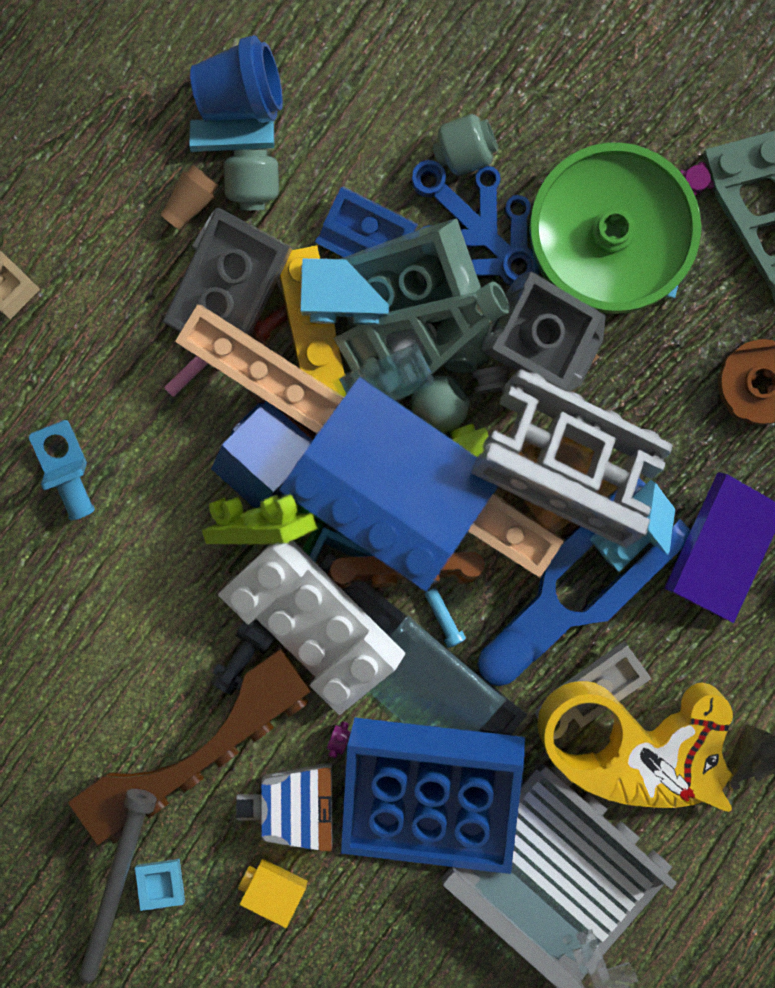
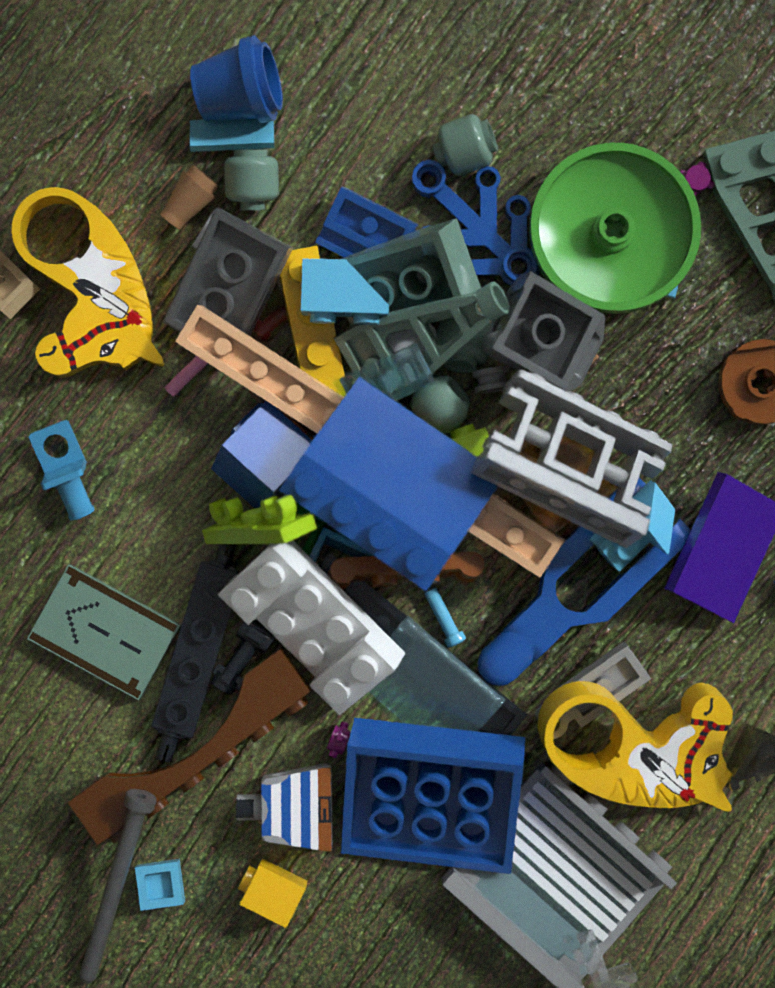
(104, 632): none -> sand green tile
(112, 308): none -> yellow animal
(194, 653): none -> black plate

